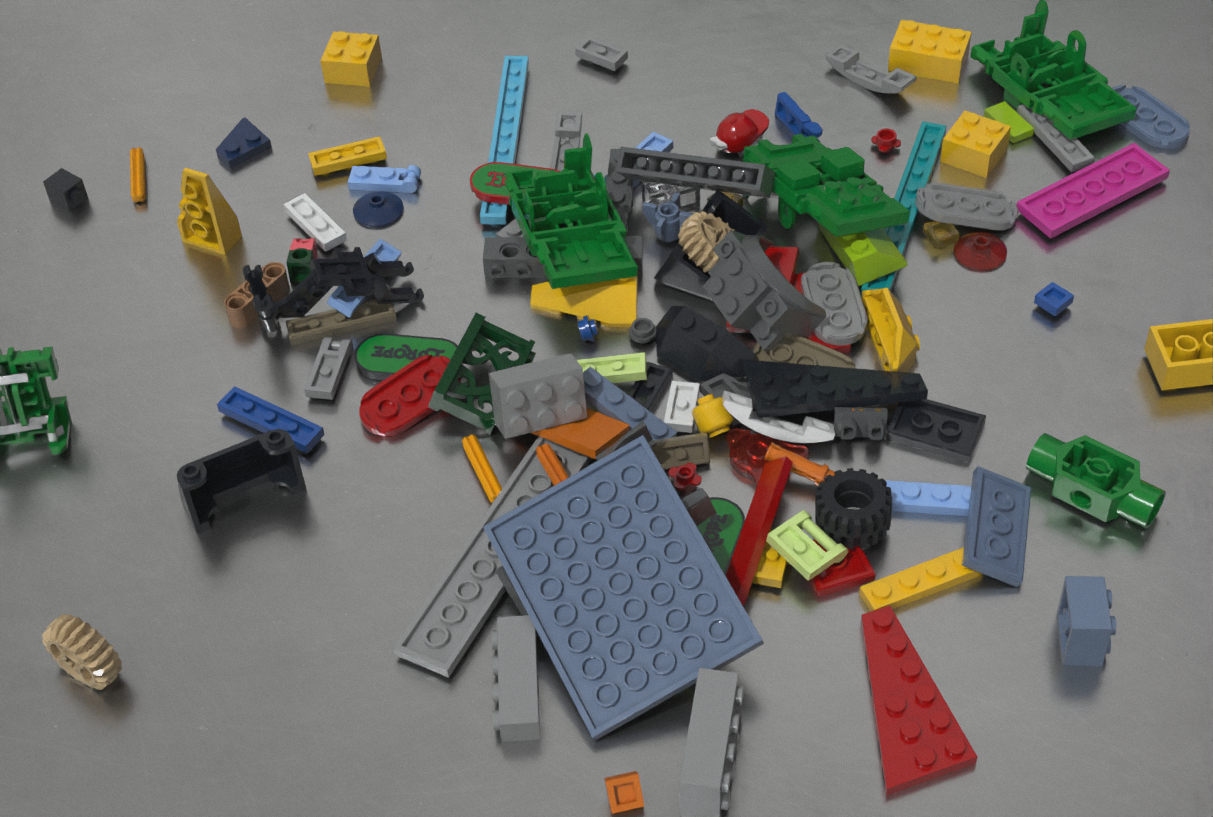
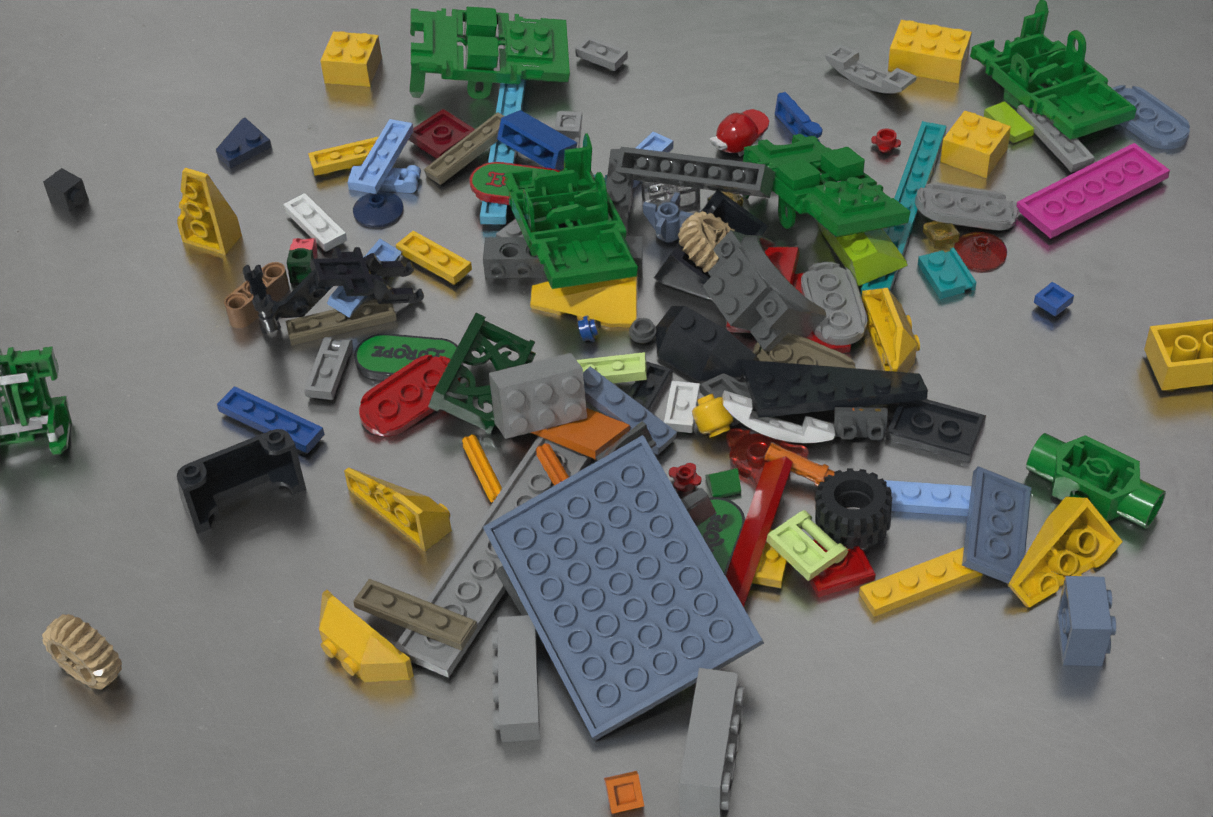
(137, 175): light orange axle -> none
(359, 645): none -> yellow wedge
(382, 156): none -> light blue plate
(406, 510): none -> yellow wedge
(415, 614): none -> dark tan tile
(434, 257): none -> yellow plate
(439, 133): none -> dark red plate
(465, 150): none -> dark tan tile
(531, 49): none -> green piece
(534, 139): none -> blue brick
(682, 450): dark tan tile -> none
(724, 483): none -> green slope
(912, 719): red wing -> none
(946, 273): none -> teal plate
(1067, 545): none -> yellow wedge

